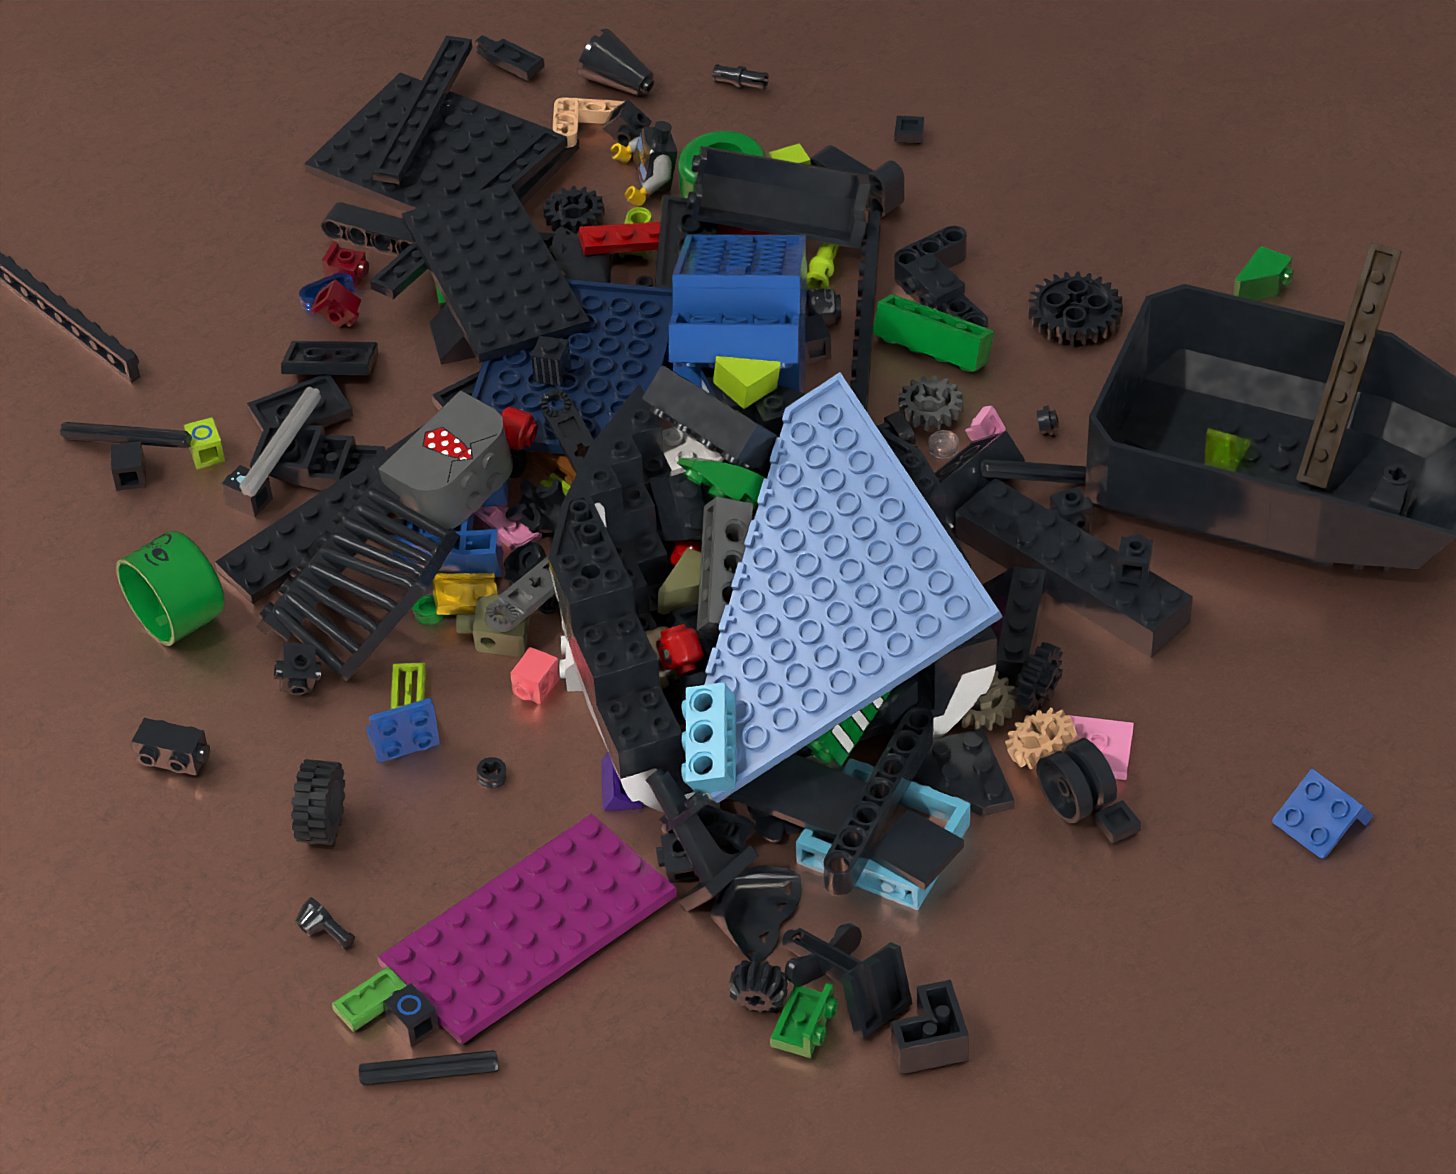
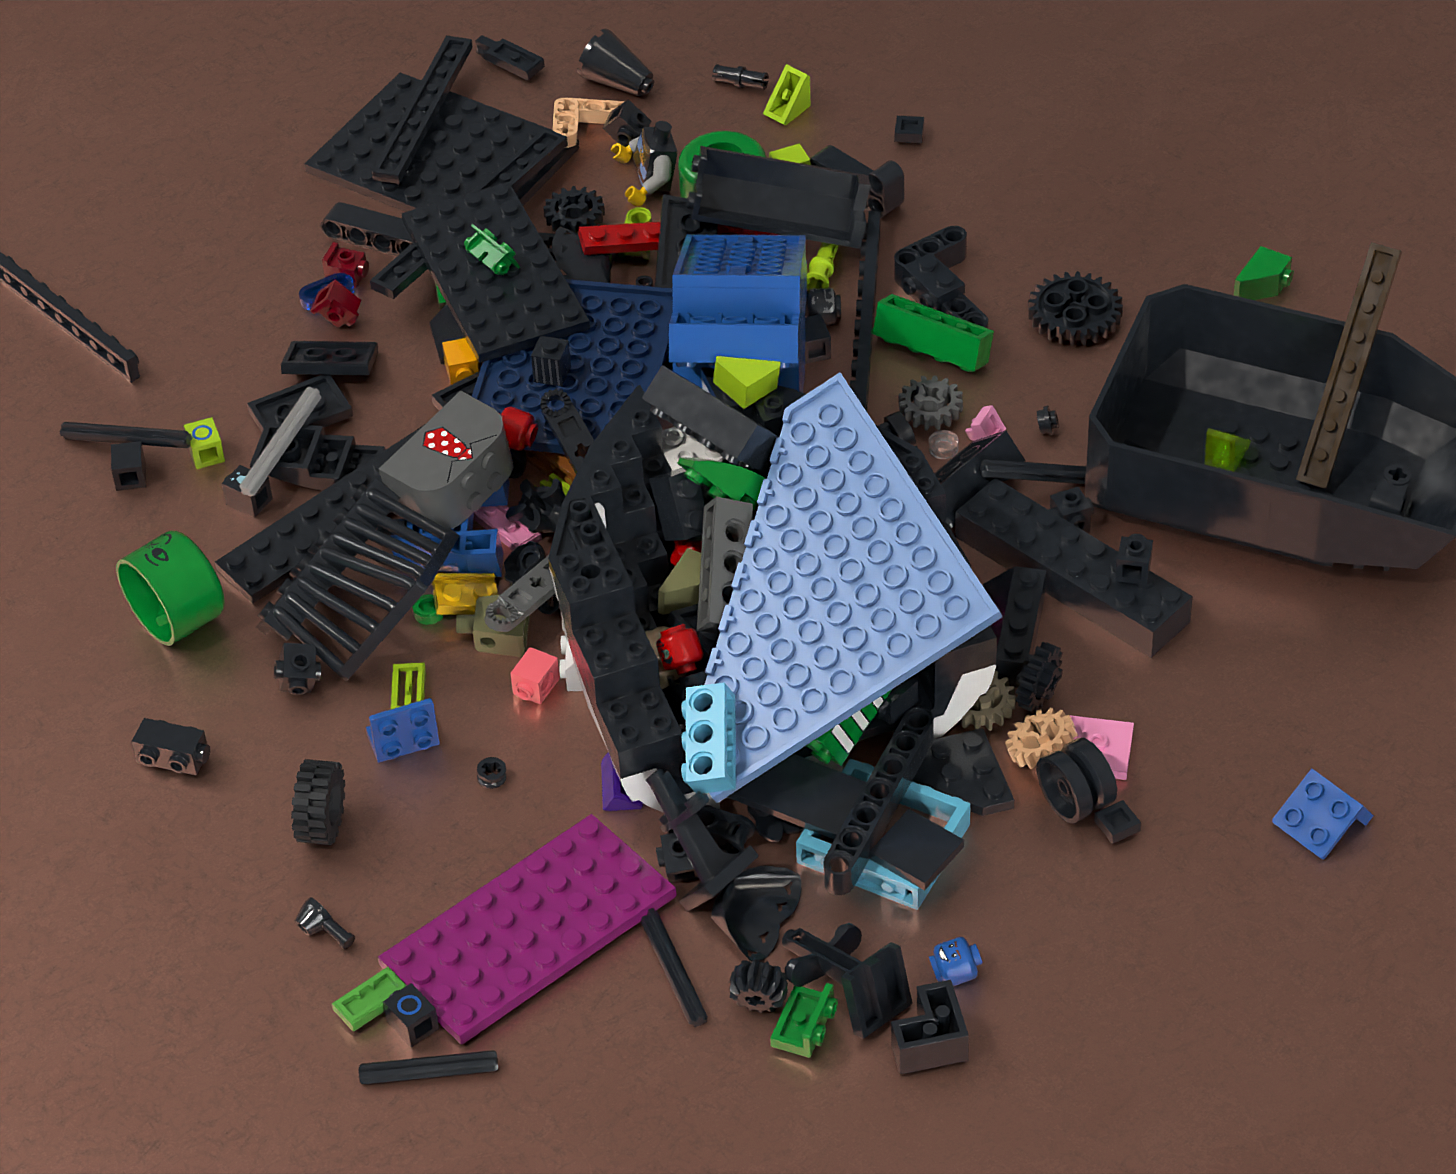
(459, 360): none -> light orange brick
(498, 257): none -> green hinge
(673, 968): none -> black axle
(789, 96): none -> lime slope
(955, 961): none -> blue head

